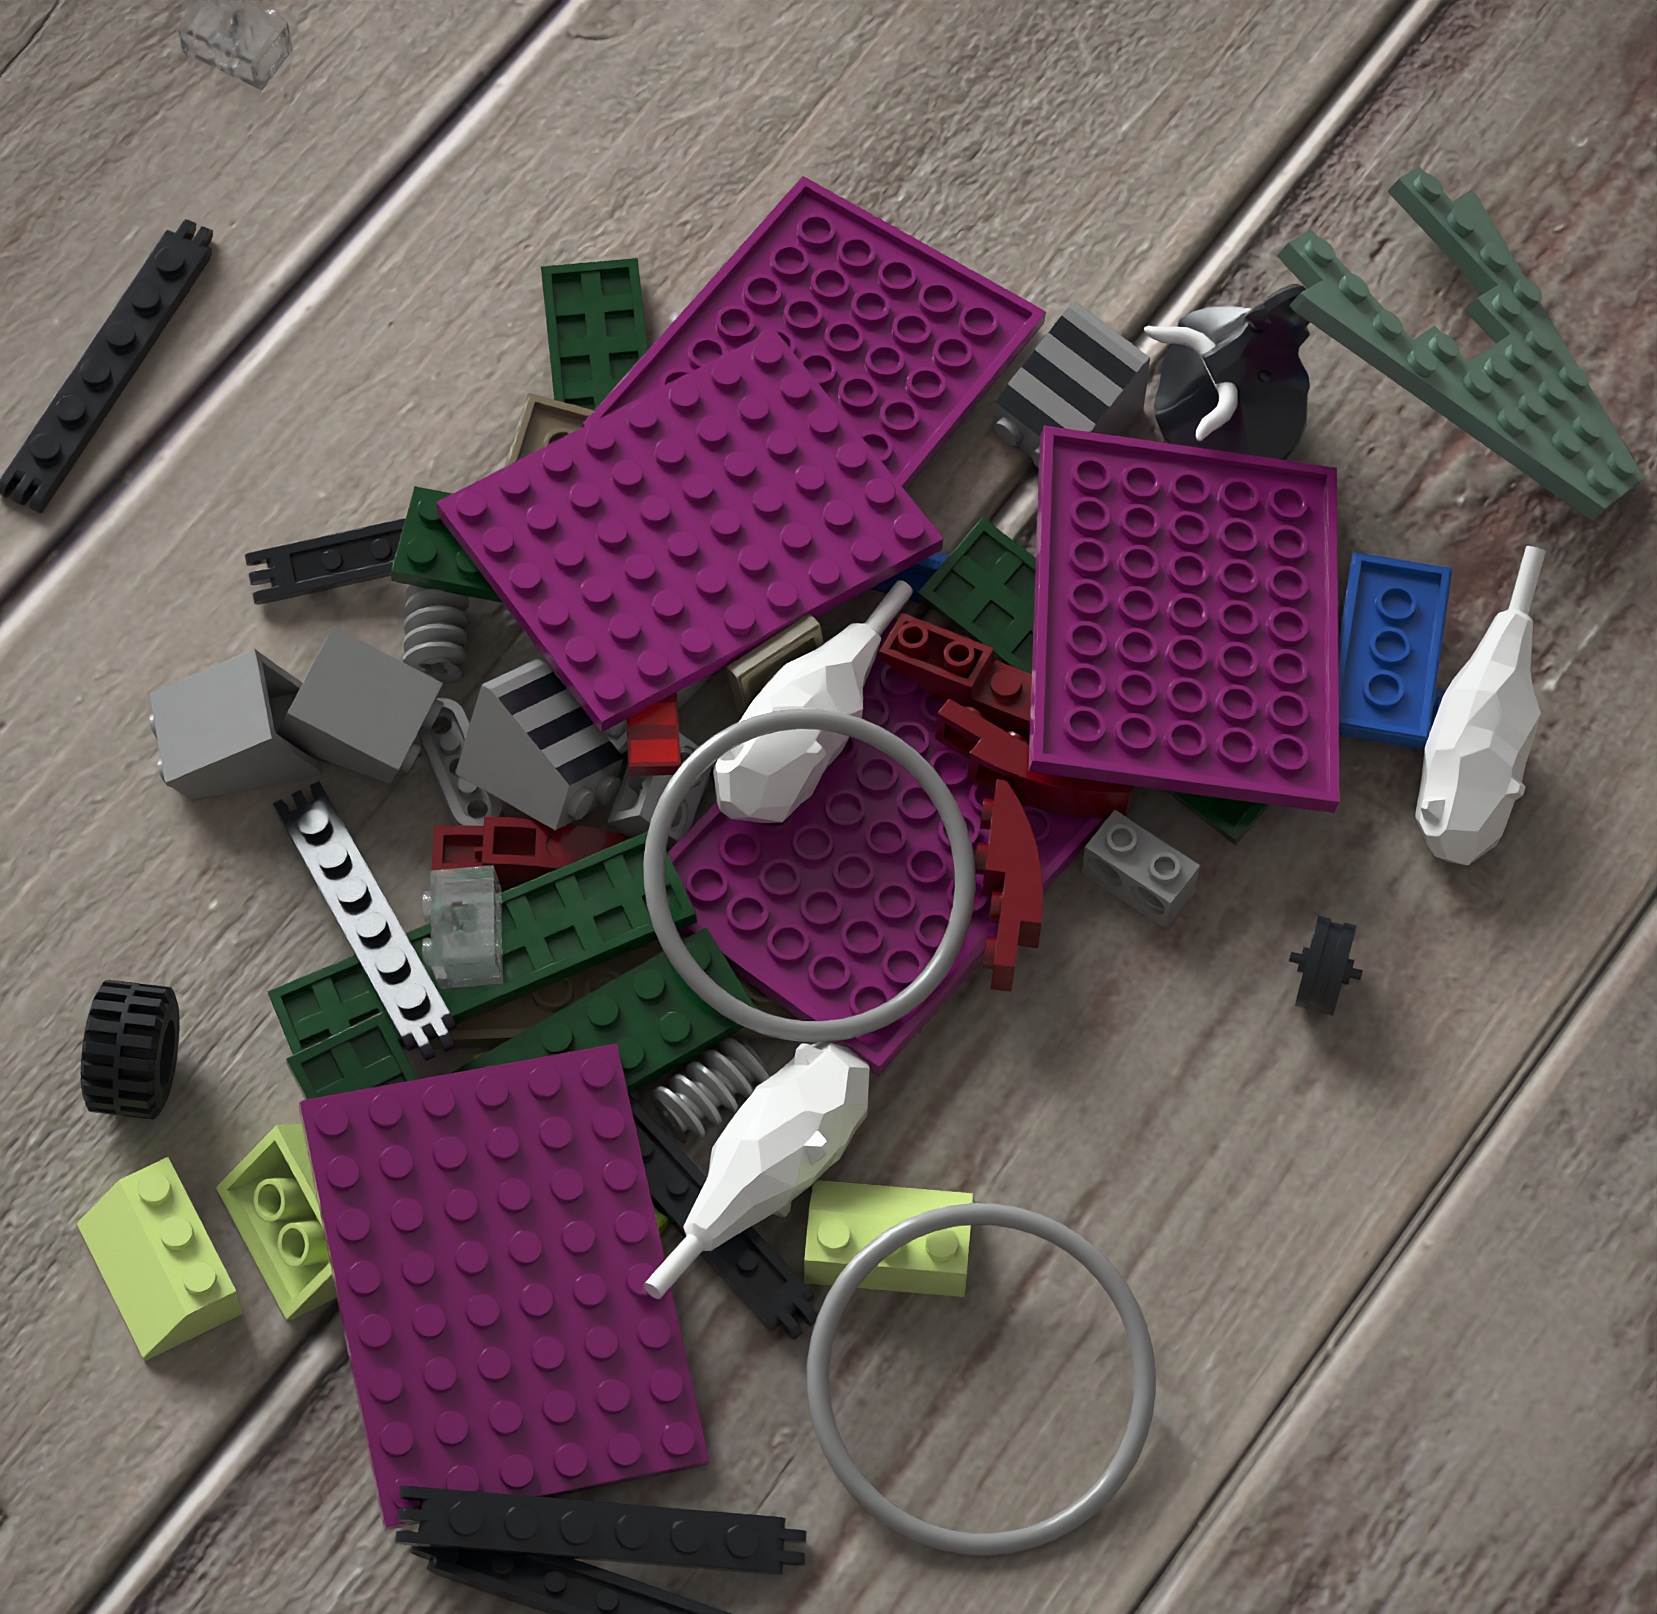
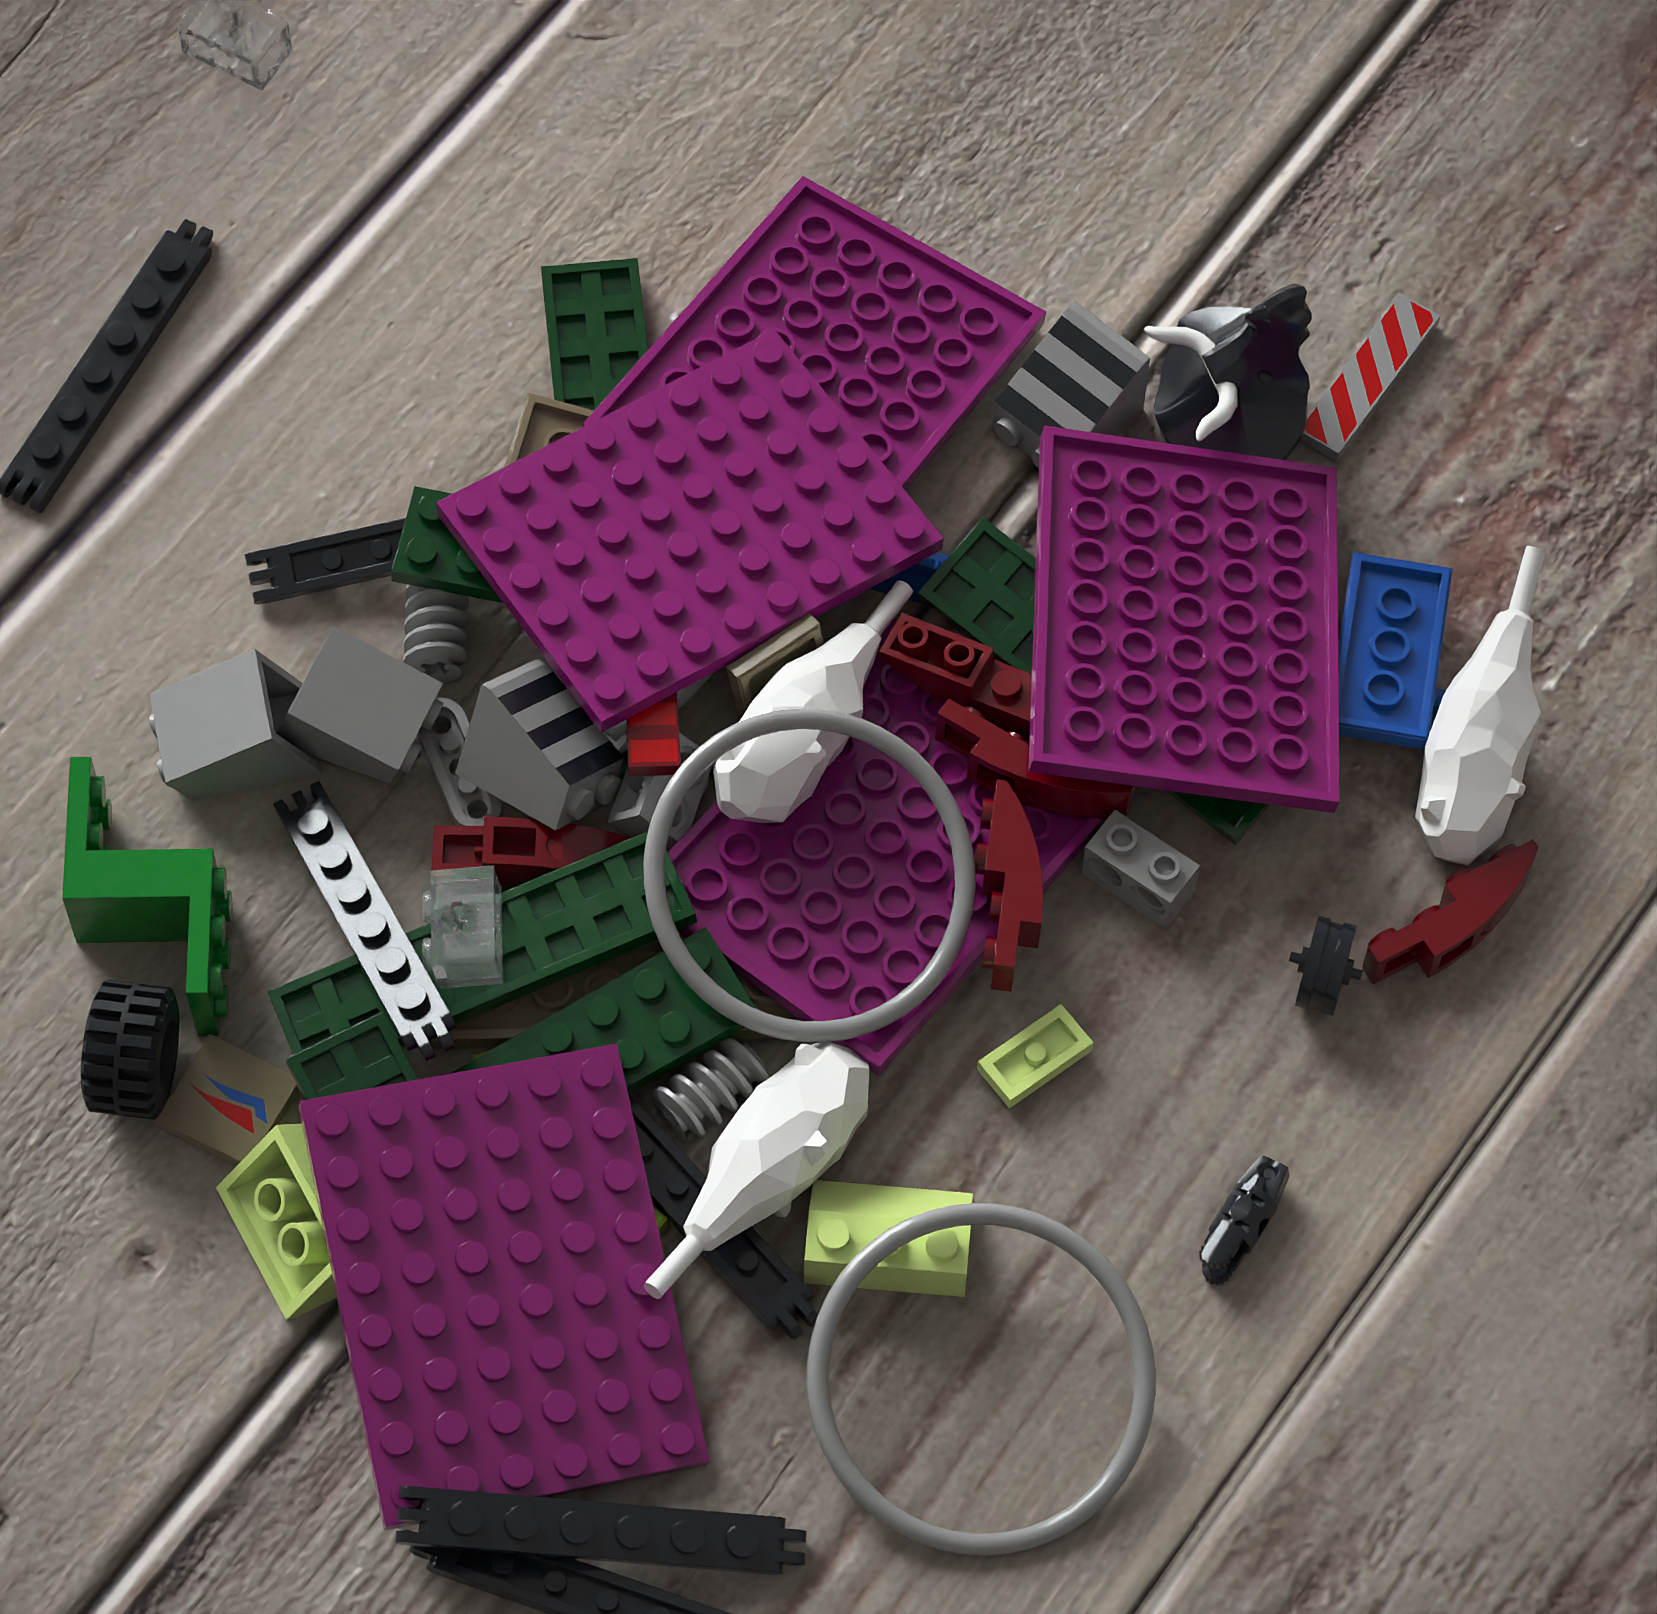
(146, 896): none -> green bracket
(158, 1260): yellowish green slope -> none
(227, 1100): none -> dark tan tile
(1035, 1056): none -> yellowish green plate
(1242, 1218): none -> black hinge
(1368, 376): none -> light grey tile
(1466, 914): none -> dark red slope
(1517, 396): sand green wing -> none

